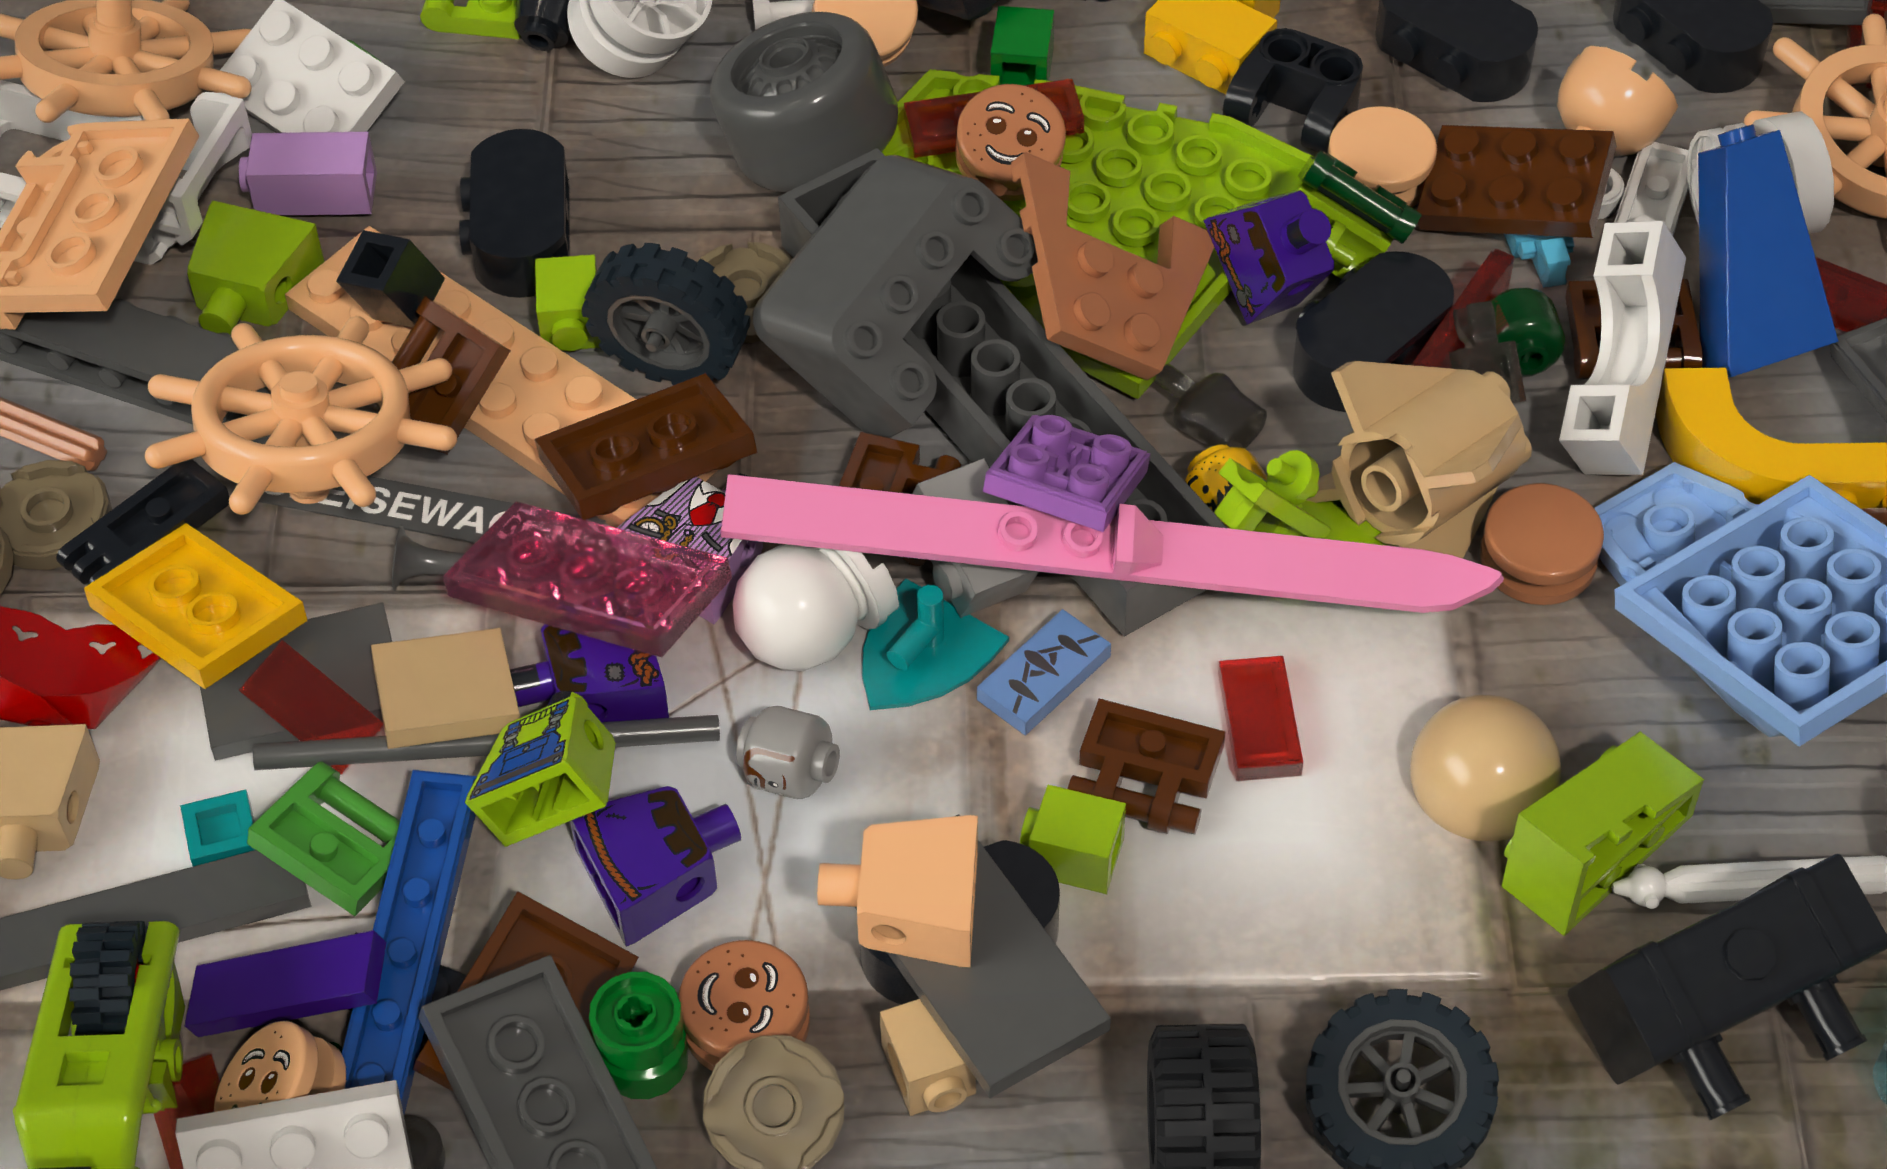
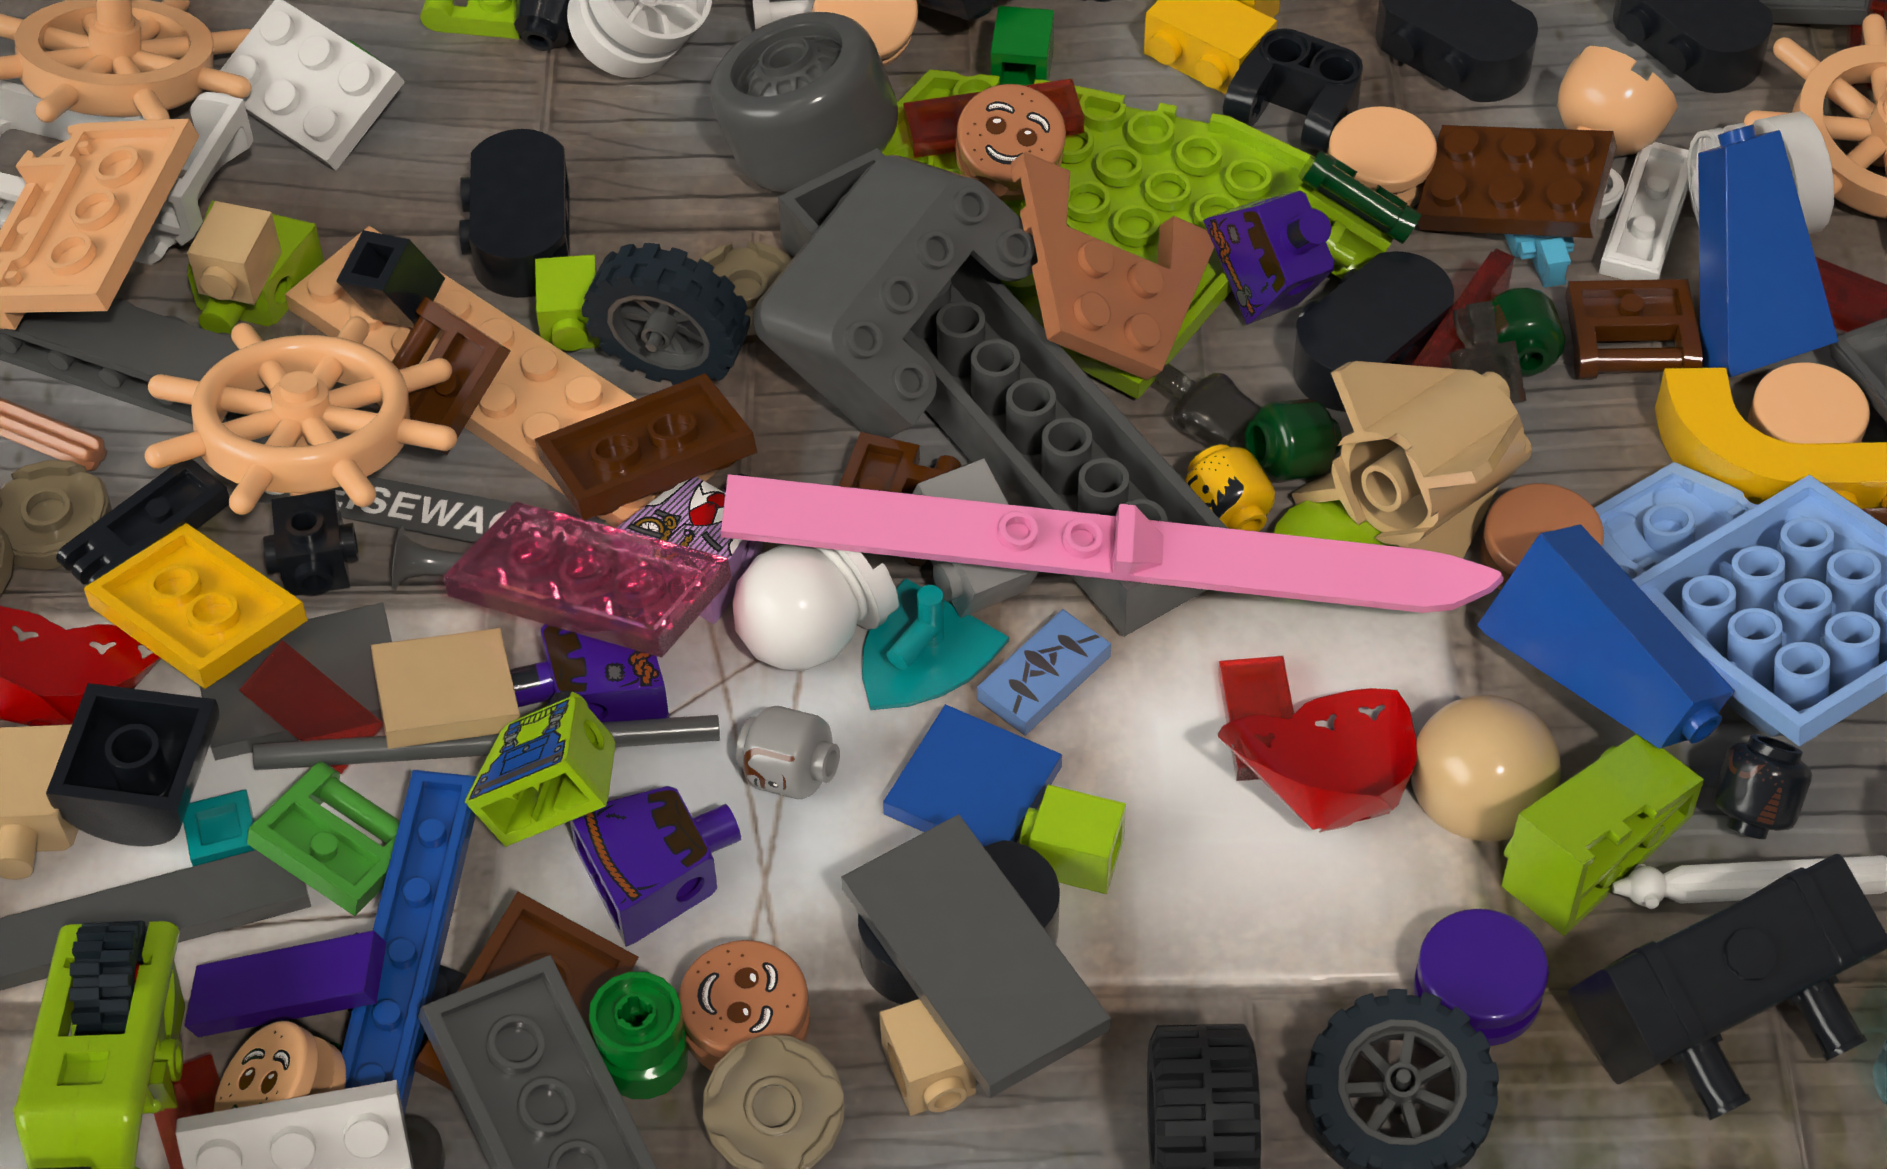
(132, 763): none -> black brick
(234, 252): none -> tan brick
(310, 173): lavender brick -> none
(310, 543): none -> black brick
(911, 888): light nougat torso -> none
(975, 773): none -> blue tile
(1067, 471): medium lavender tile -> none
(1151, 750): reddish brown plate -> none
(1275, 502): lime hips -> none
(1293, 439): none -> dark green head
(1334, 773): none -> red piece
(1486, 969): none -> dark purple head
(1605, 640): none -> blue slope
(1638, 289): white arch -> none
(1762, 786): none -> black head
(1809, 405): none -> light nougat head

